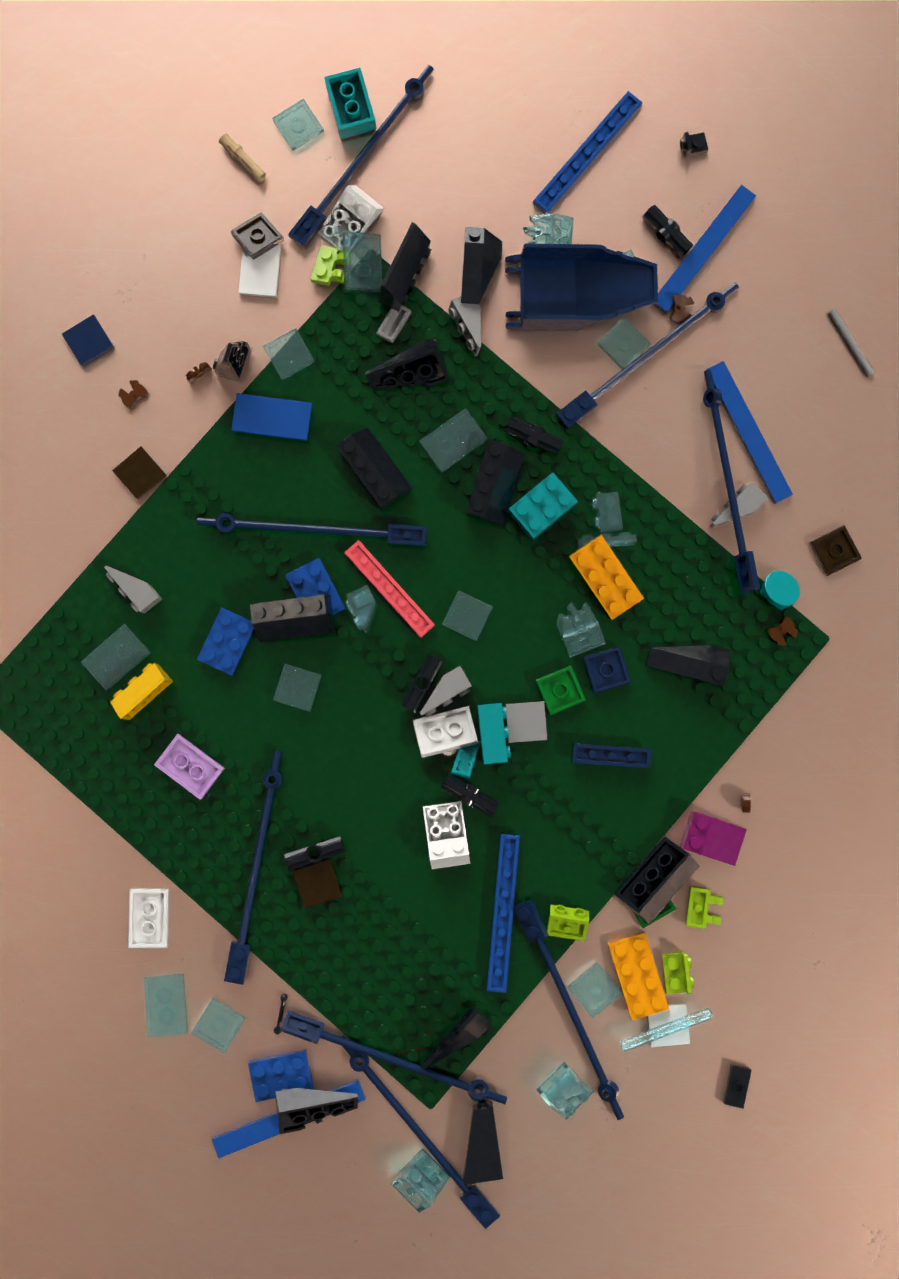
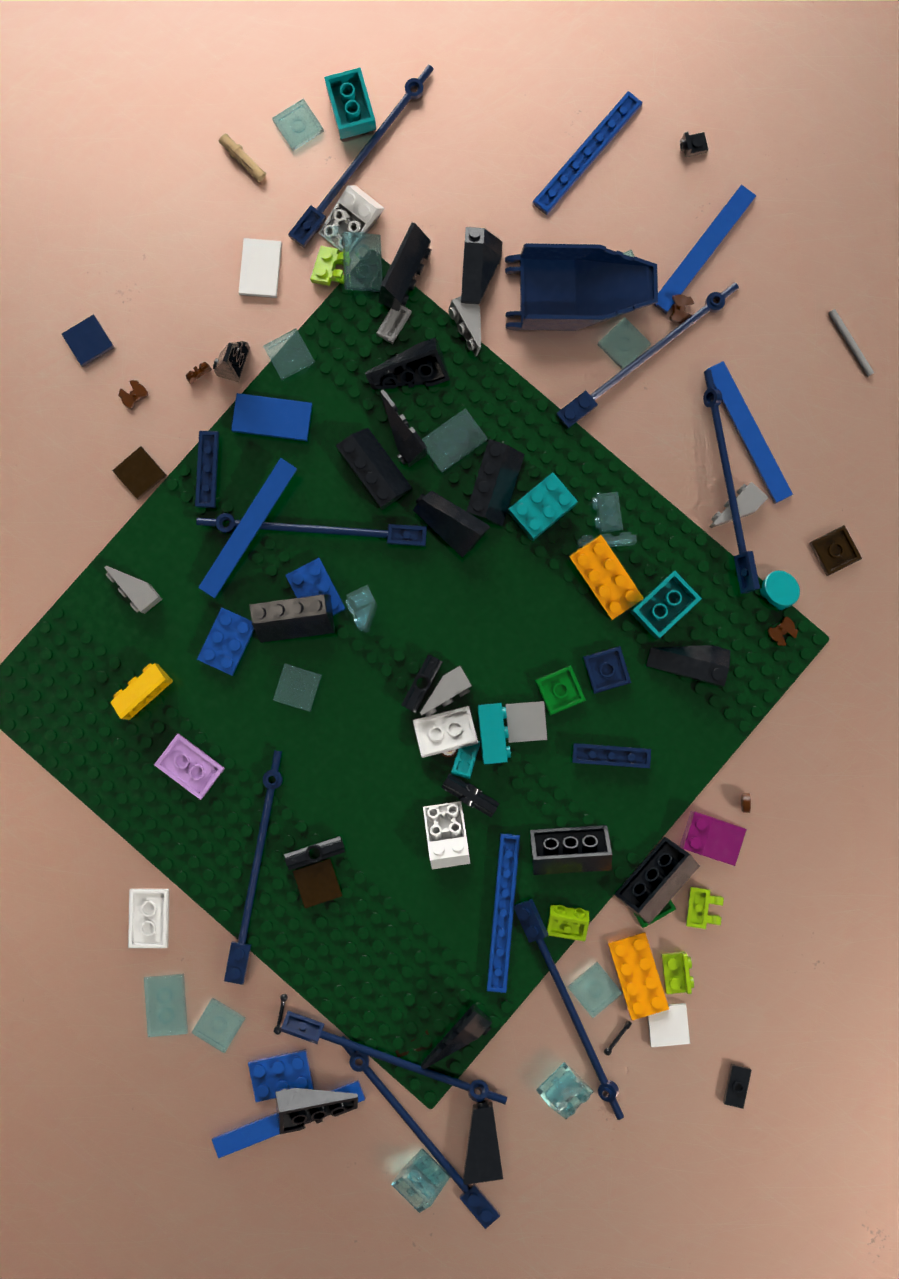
(115, 657): clear light blue tile -> none
(207, 469): none -> dark blue plate
(247, 528): none -> blue tile
(257, 236): tile -> none
(389, 589): coral tile -> none
(408, 442): none -> black wedge
(451, 522): none -> black slope
(467, 615): clear light blue tile -> none
(534, 436): black piece -> none
(550, 229): clear light blue plate -> none
(570, 850): none -> black slope
(579, 630): clear light blue plate -> none
(608, 1051): none -> black hinge
(665, 605): none -> teal brick
(666, 1029): clear light blue axle -> none
(667, 230): black piece -> none

